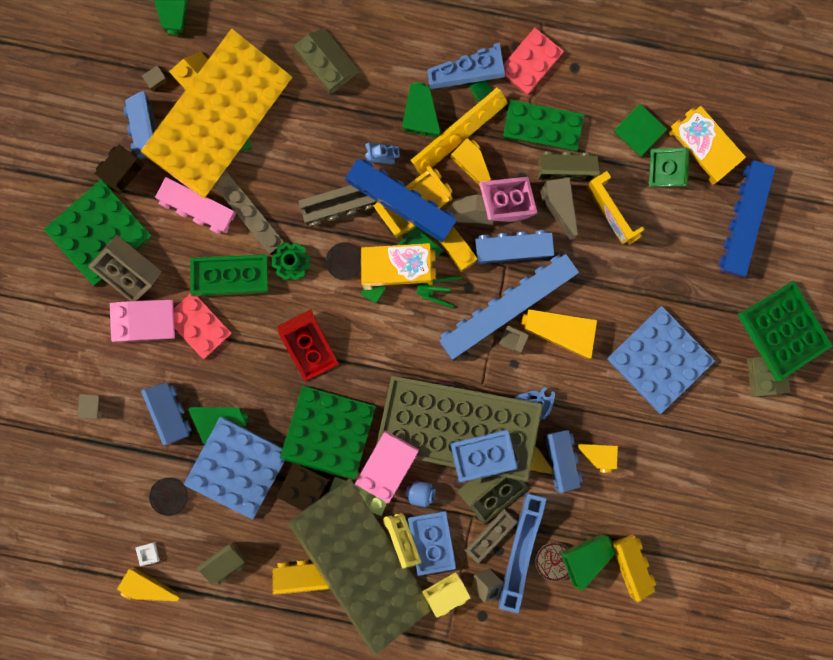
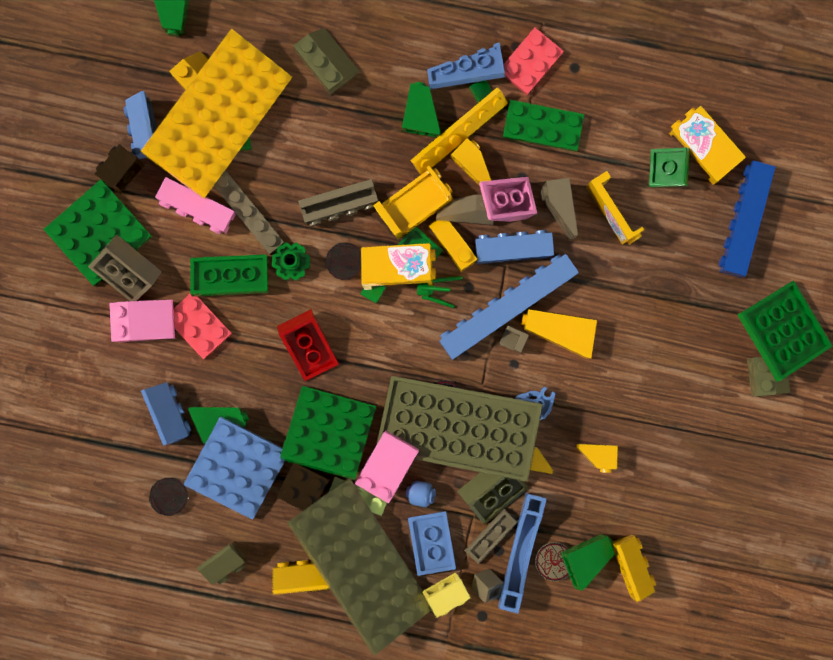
(89, 406): dark tan panel -> none
(143, 587): yellow slope -> none
(147, 554): white tile -> none
(154, 78): dark tan slope -> none
(381, 153): medium blue hips -> none
(400, 200): blue brick -> none
(402, 540): light yellow plate -> none
(484, 456): medium blue plate -> none
(563, 461): medium blue slope -> none
(576, 167): olive slope -> none
(640, 130): green tile -> none
(660, 360): medium blue plate -> none

